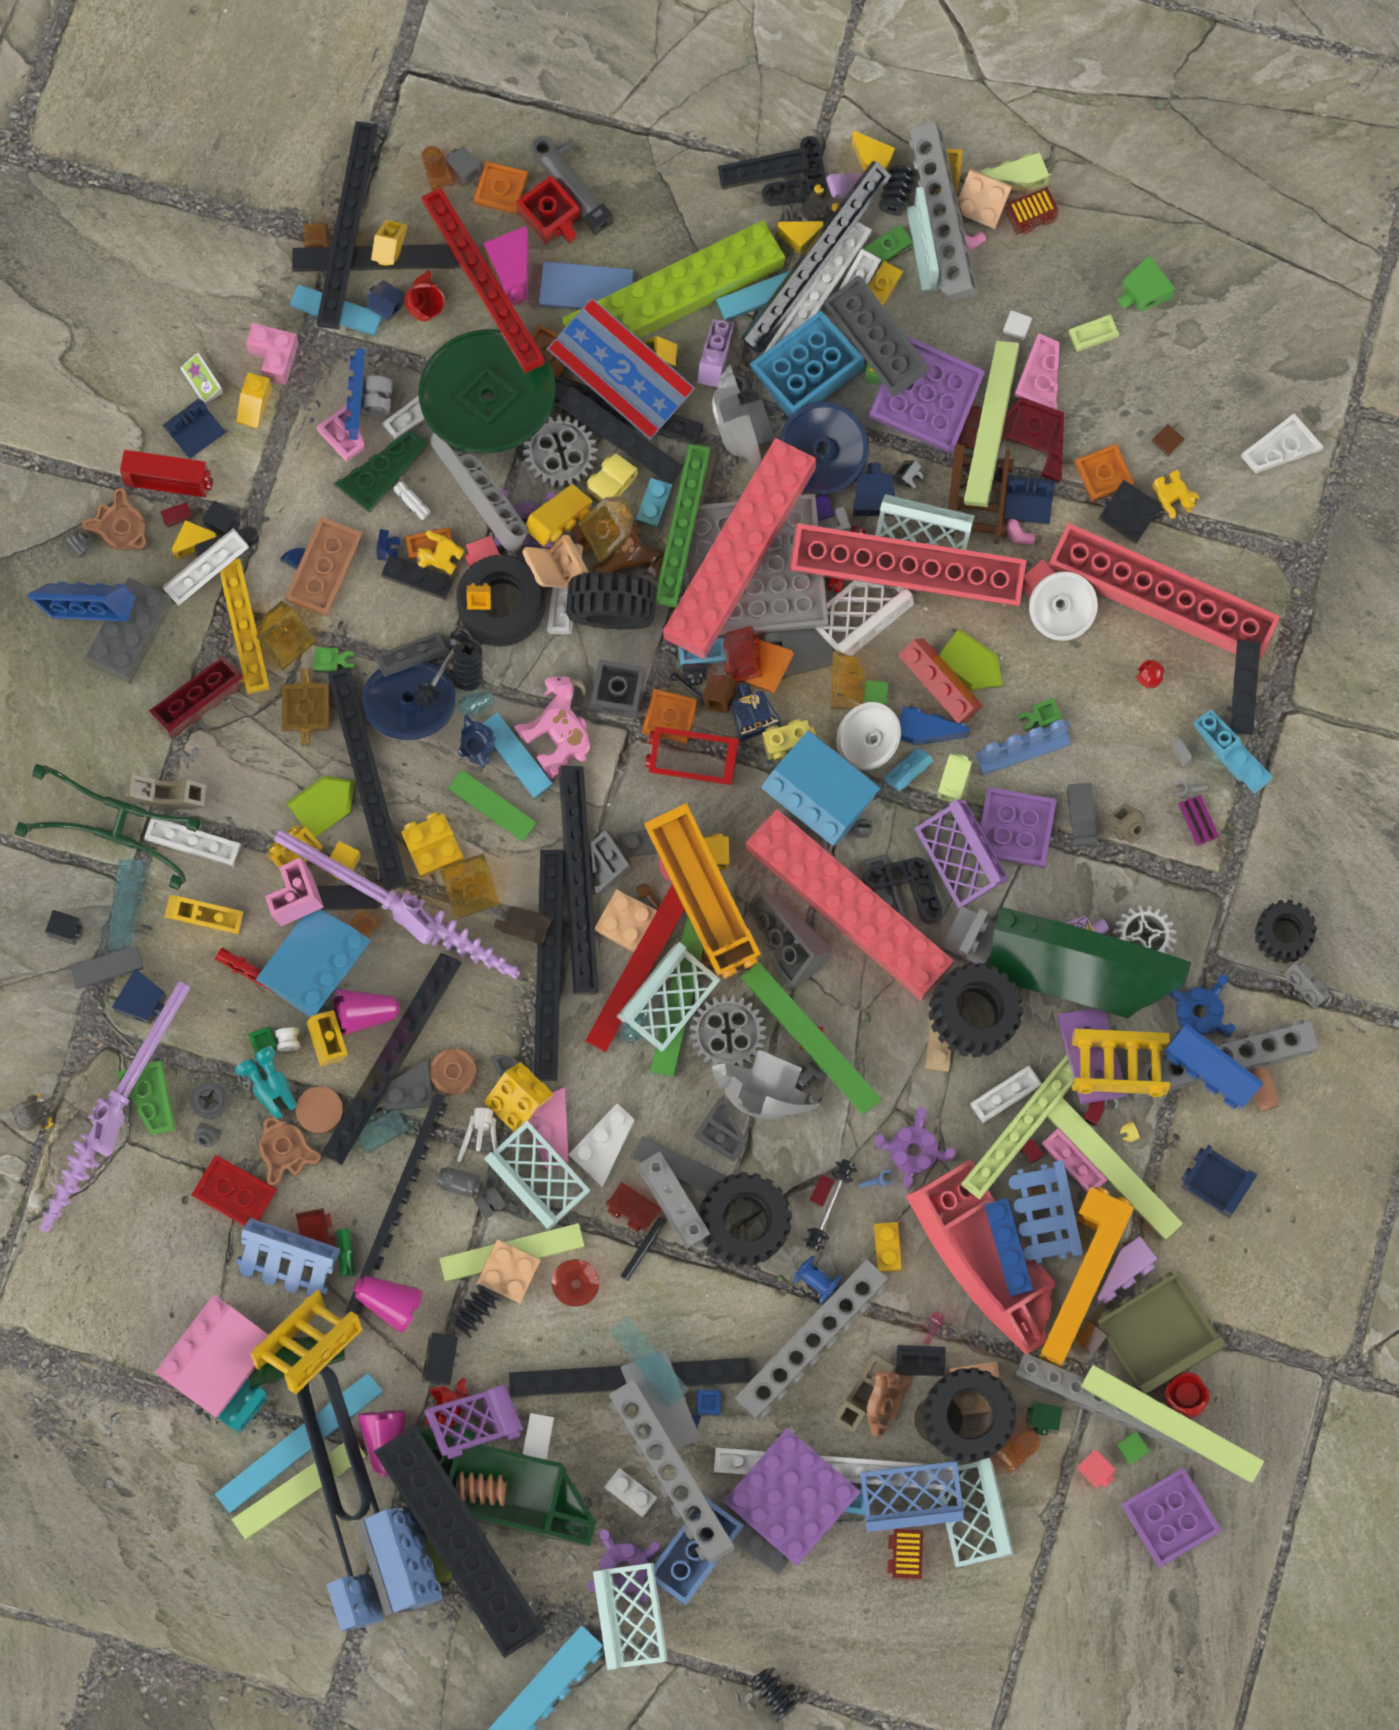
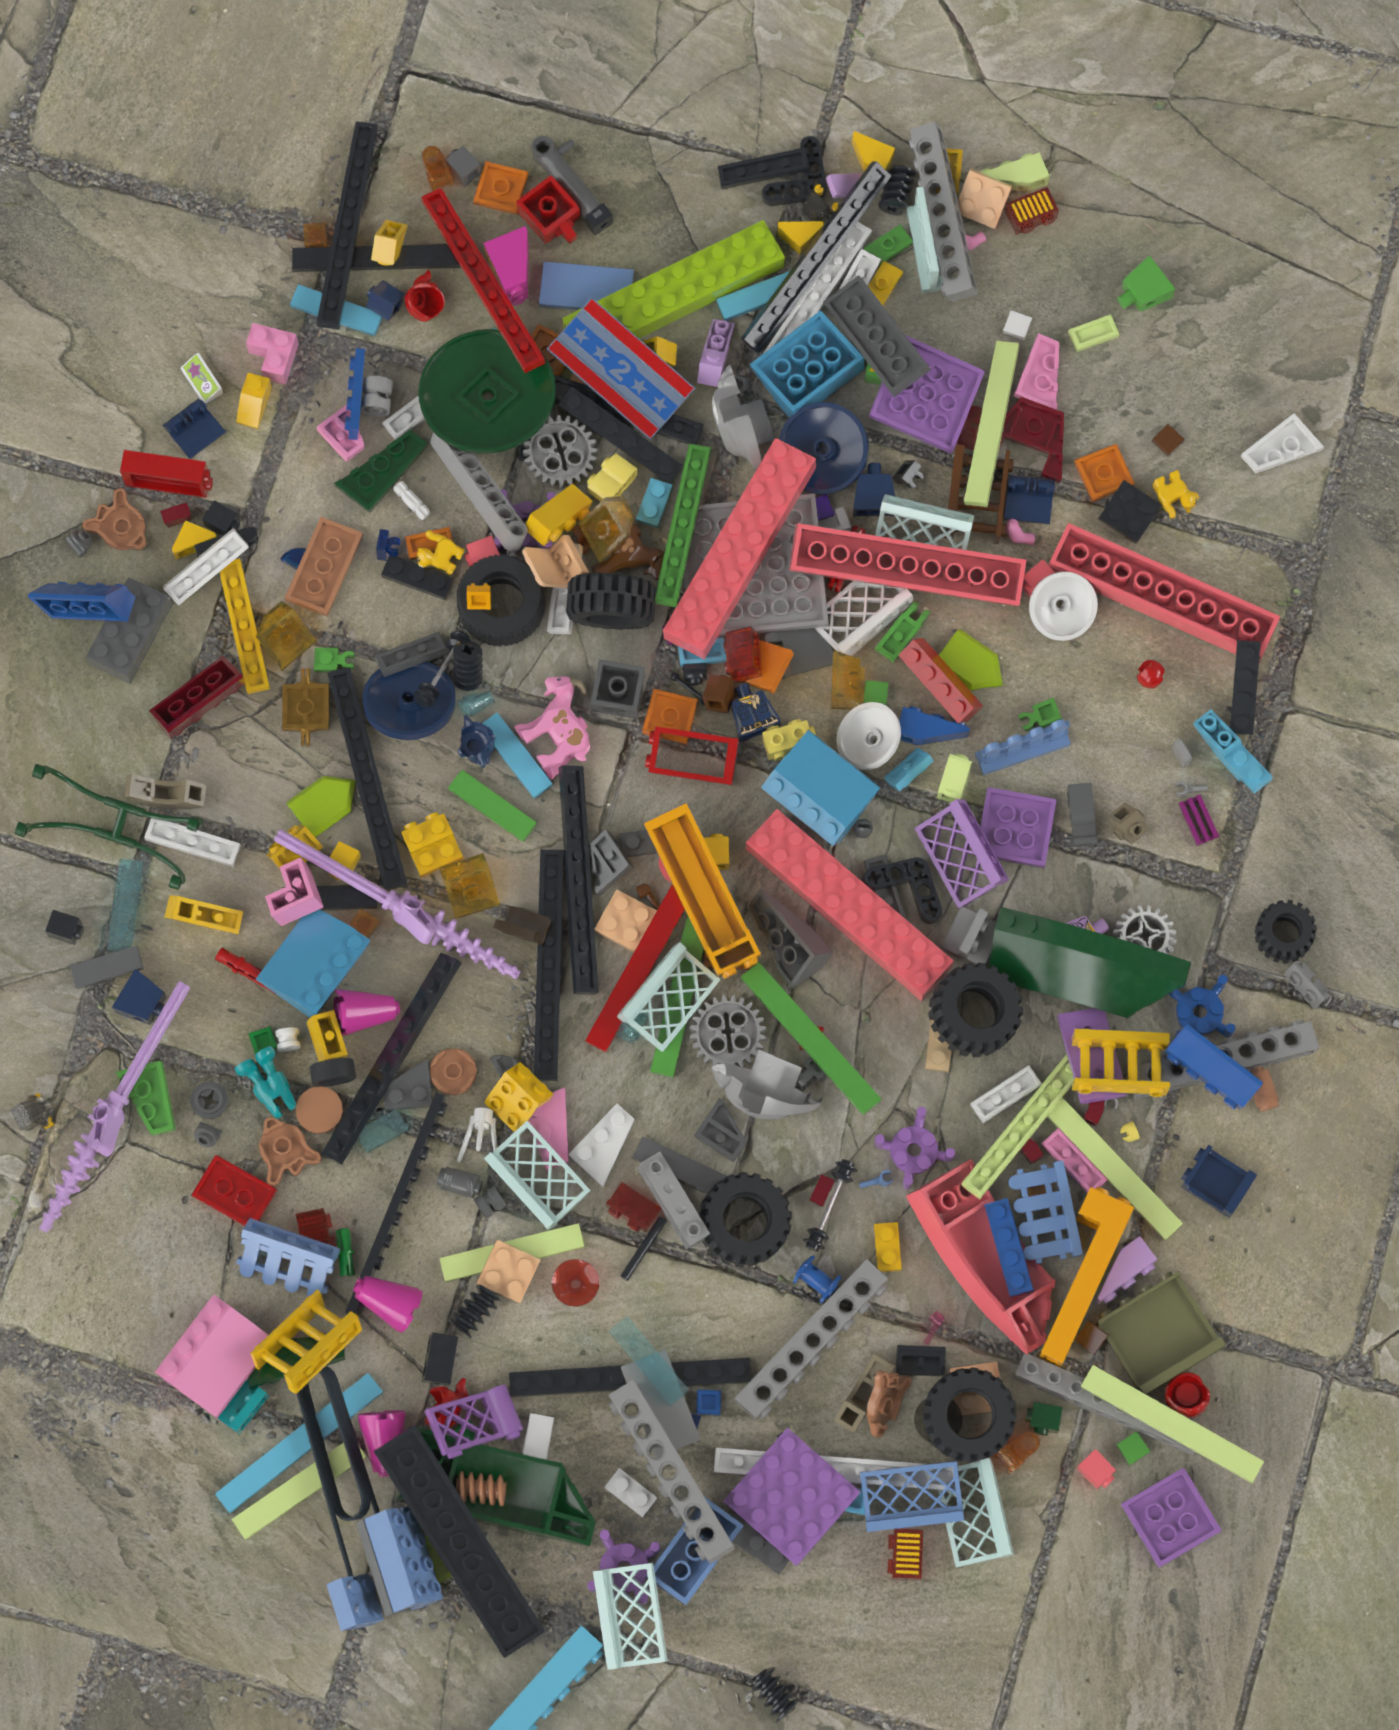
(332, 1072): none -> black tyre
(901, 633): none -> bright green hinge

